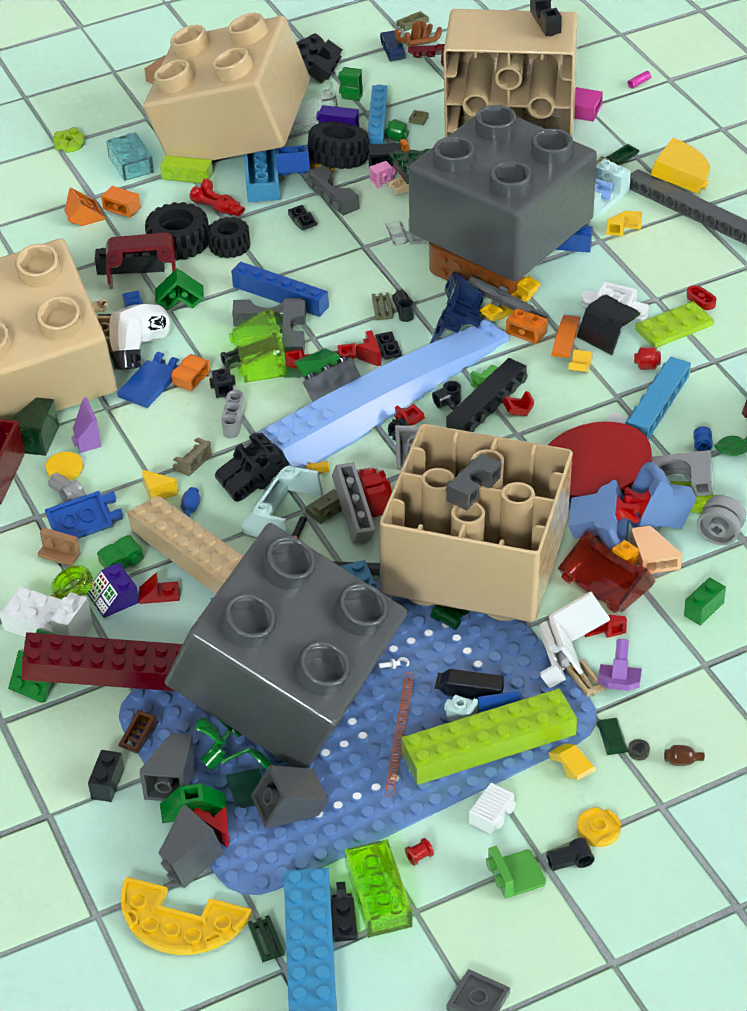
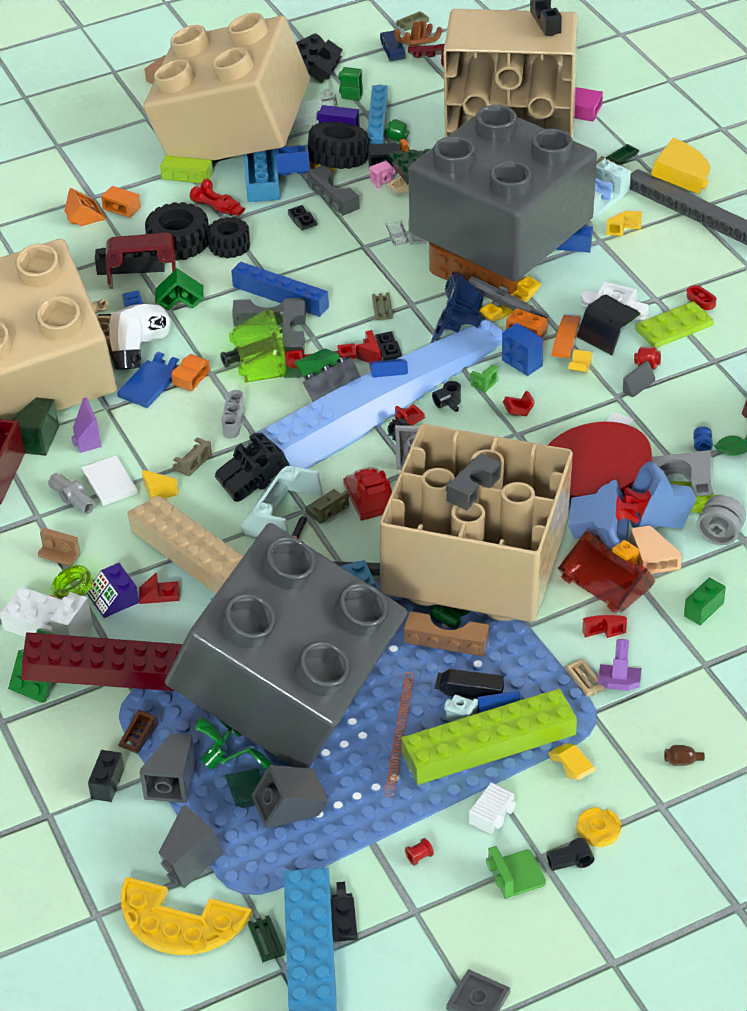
(66, 464): yellow tile -> none
(69, 140): lime plate -> none
(84, 515): blue tile -> none
(109, 480): none -> white tile
(123, 551): green brick -> none
(130, 156): clear light blue brick -> none
(190, 501): blue plant -> none
(192, 796): green slope -> none
(218, 824): red slope -> none
(222, 382): black brick -> none
(321, 467): yellow pin -> none
(353, 502): light grey brick -> none
(378, 888): clear neon green brick -> none
(388, 368): none -> blue slope
(393, 663): white hand -> none
(403, 305): black piece -> none
(418, 117): olive tile -> none
(469, 639): none -> medium nougat arch
(487, 396): black brick -> none
(522, 349): none -> blue brick
(566, 626): white piece -> none
(612, 736): dark green tile -> none
(638, 379): none -> dark grey slope
(638, 749): clear smoke tile -> none
(639, 79): dark pink axle -> none
(659, 396): dark azure brick -> none

